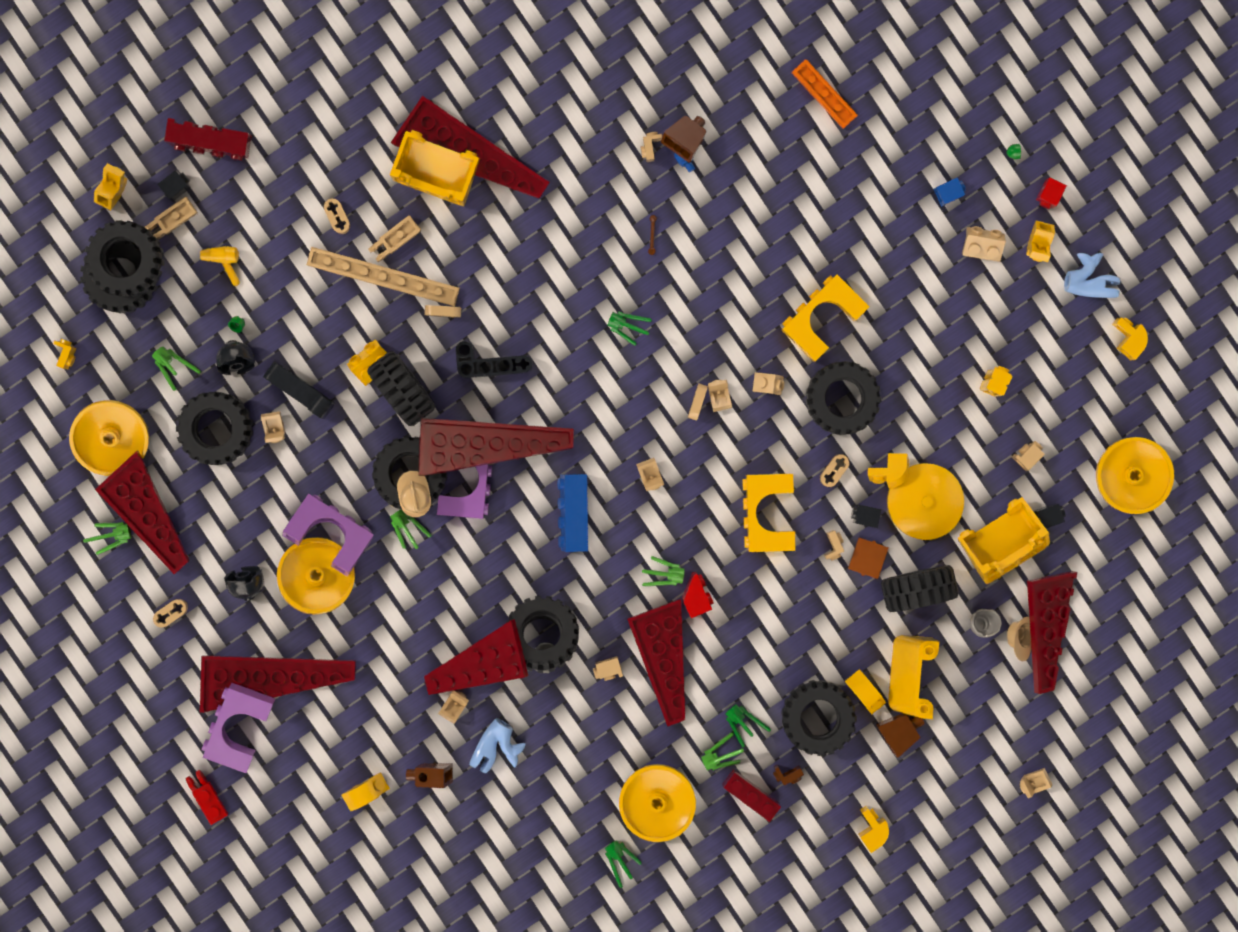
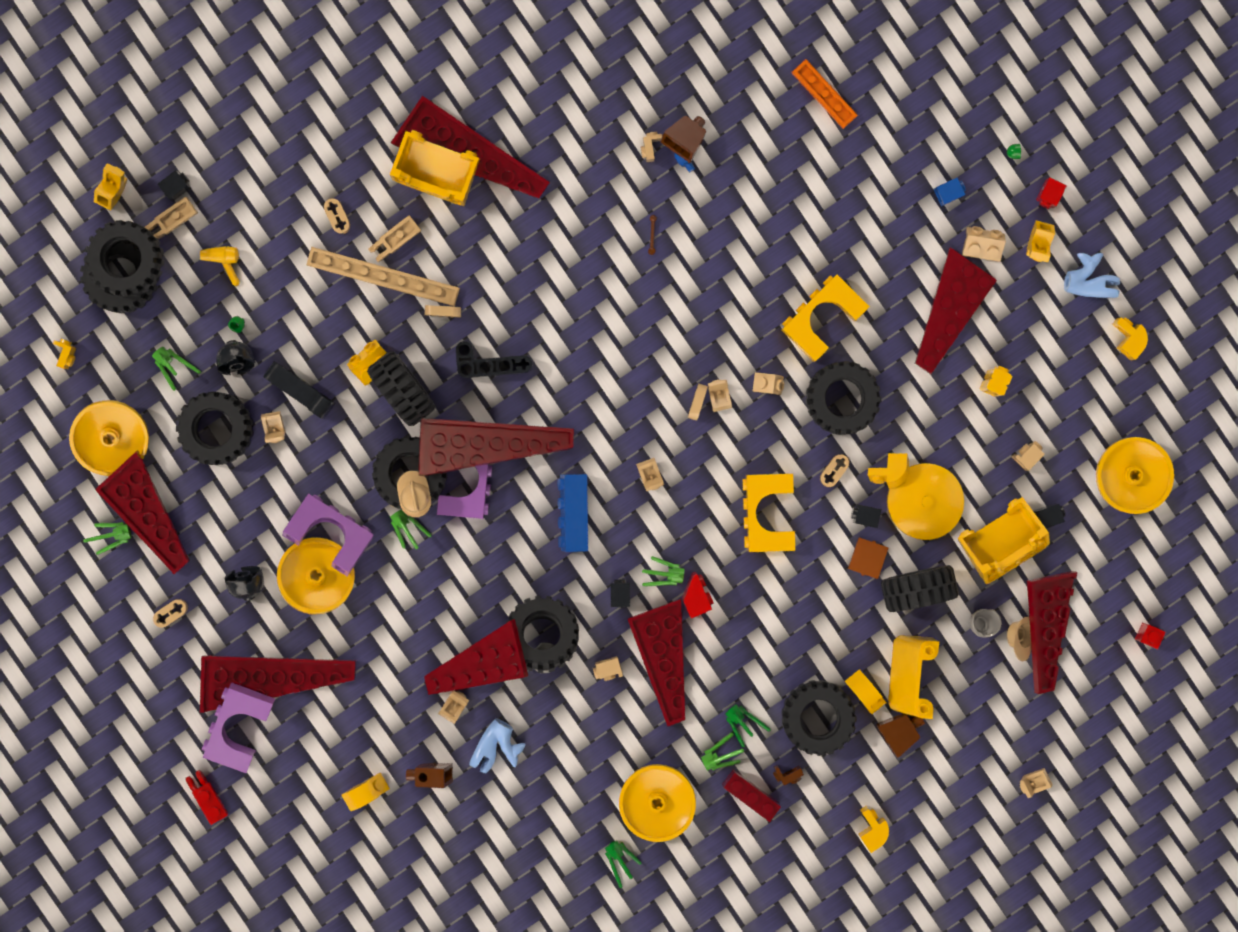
(207, 139): dark red wedge -> none
(618, 321): green plant -> none
(620, 593): none -> black brick
(835, 540): tan bracket -> none
(954, 303): none -> dark red wing
(1150, 635): none -> red brick

